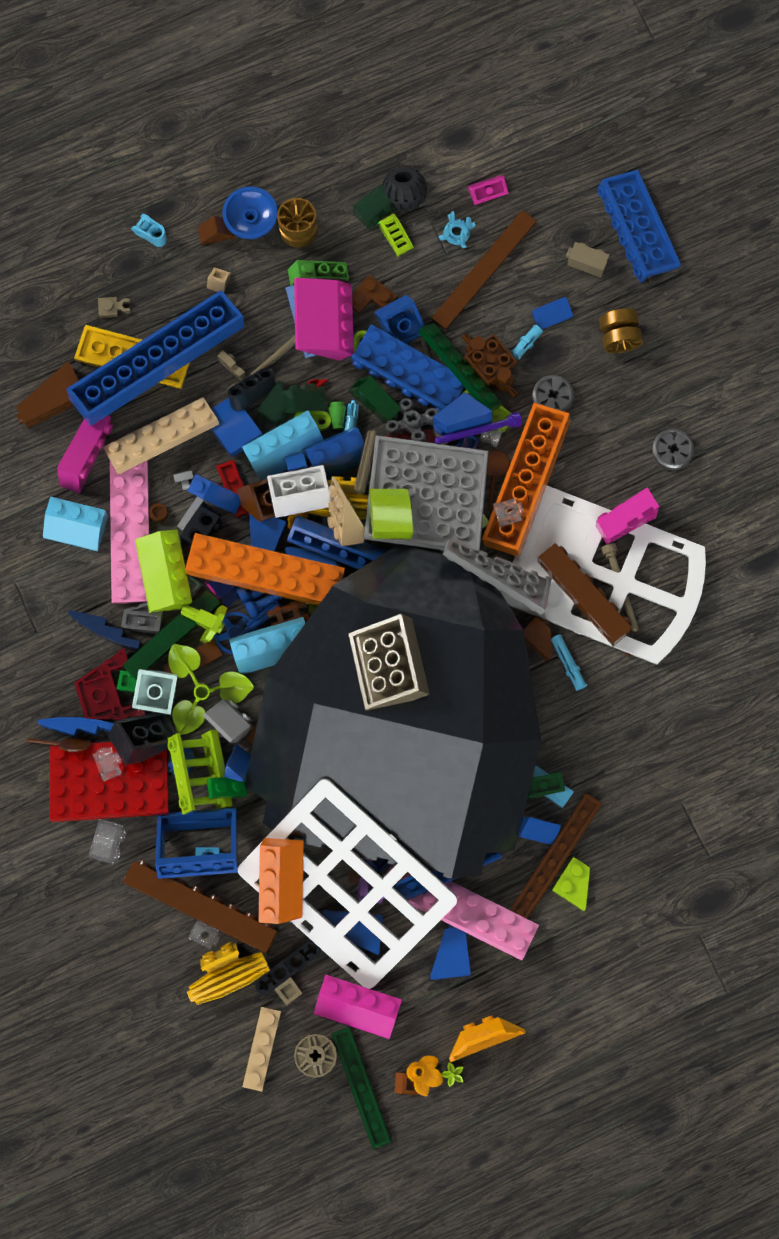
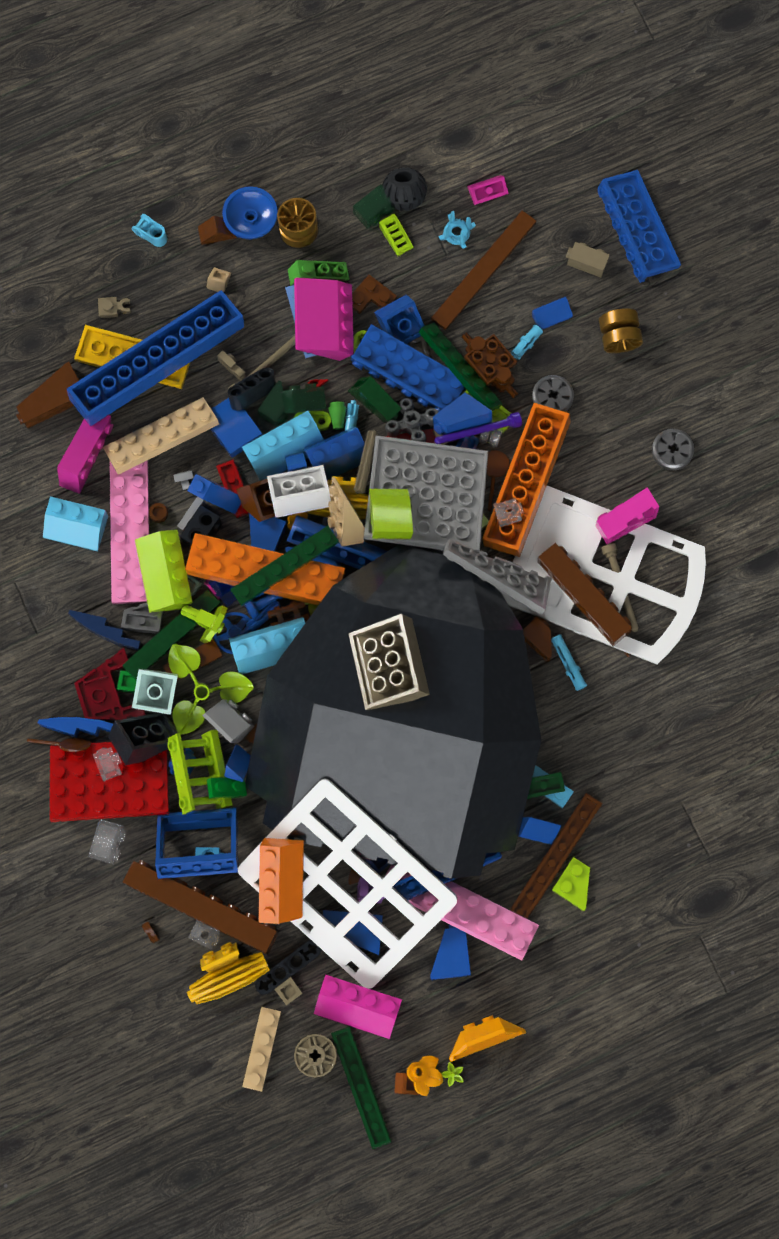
(147, 927): none -> reddish brown tile
(284, 566): none -> dark green plate

